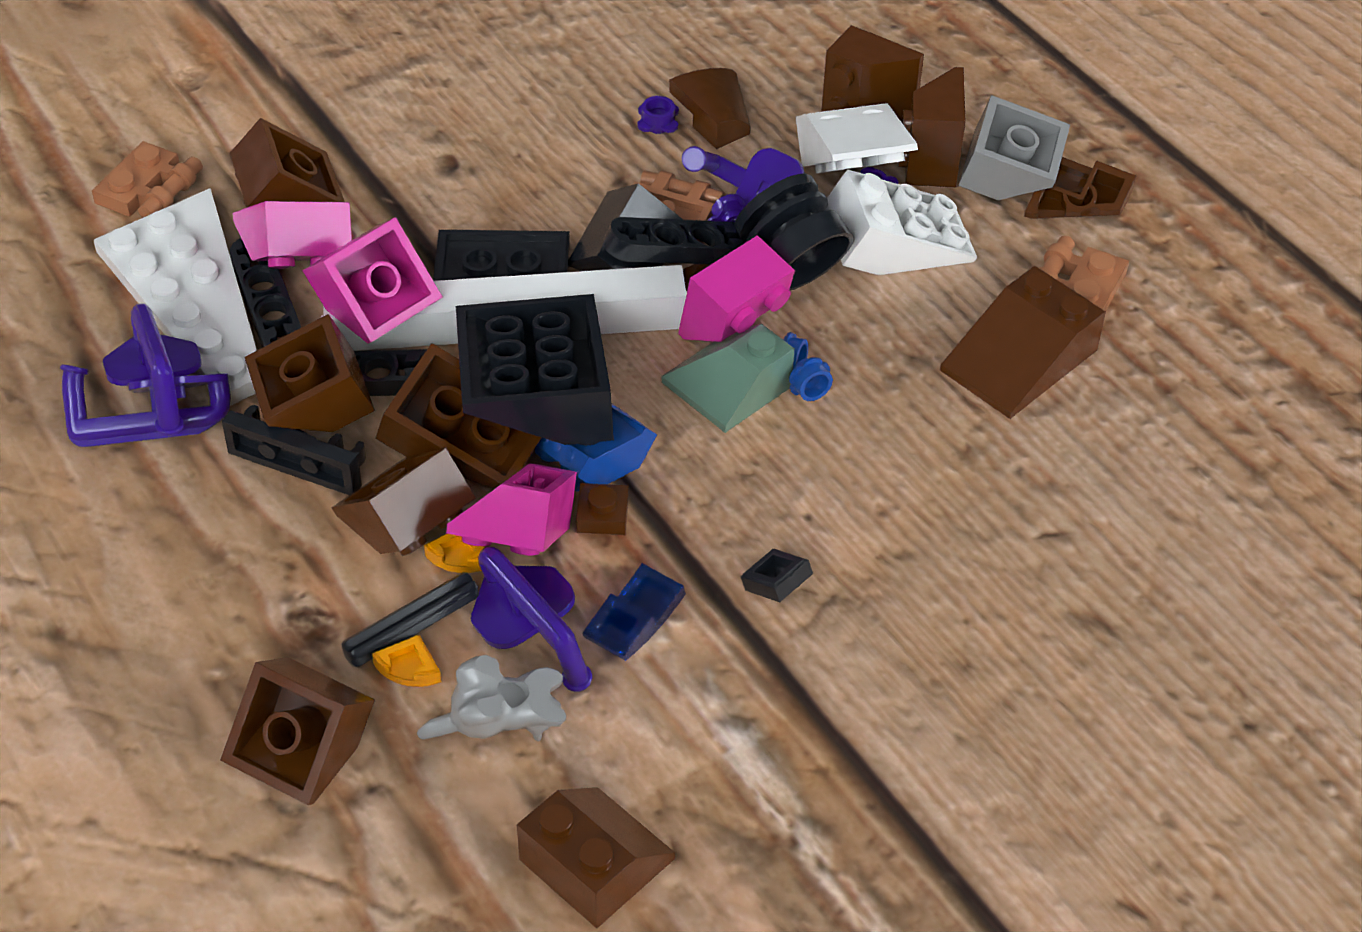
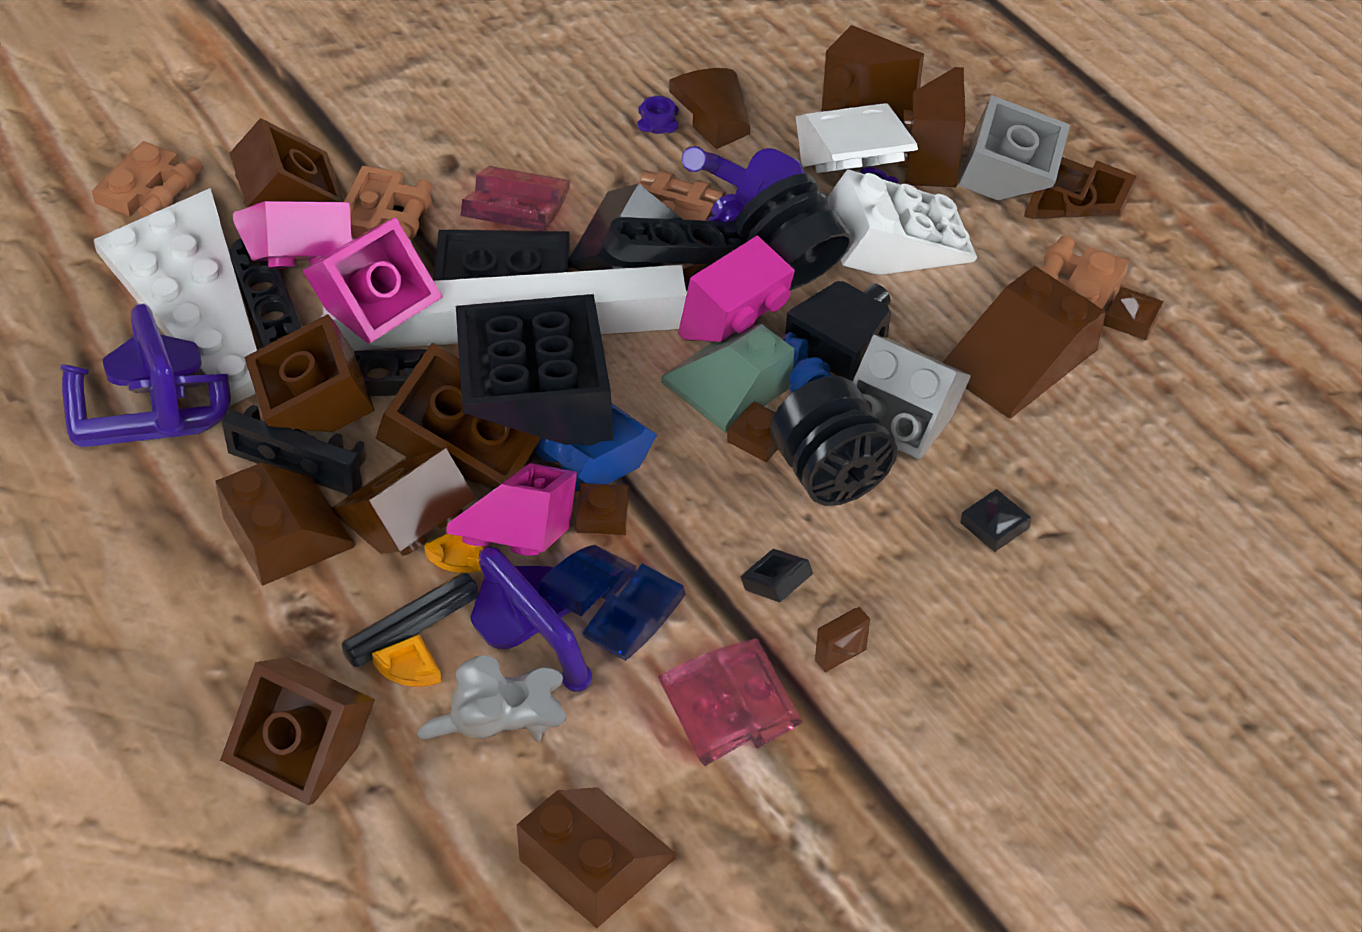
(280, 520): none -> reddish brown slope
(377, 193): none -> nougat plate
(515, 198): none -> clear pink slope
(585, 578): none -> clear blue slope
(729, 700): none -> clear pink slope
(752, 432): none -> reddish brown plate
(833, 440): none -> black wheel
(841, 324): none -> black torso
(842, 639): none -> reddish brown tile
(909, 392): none -> light grey slope
(995, 520): none -> black tile
(1133, 313): none -> reddish brown tile

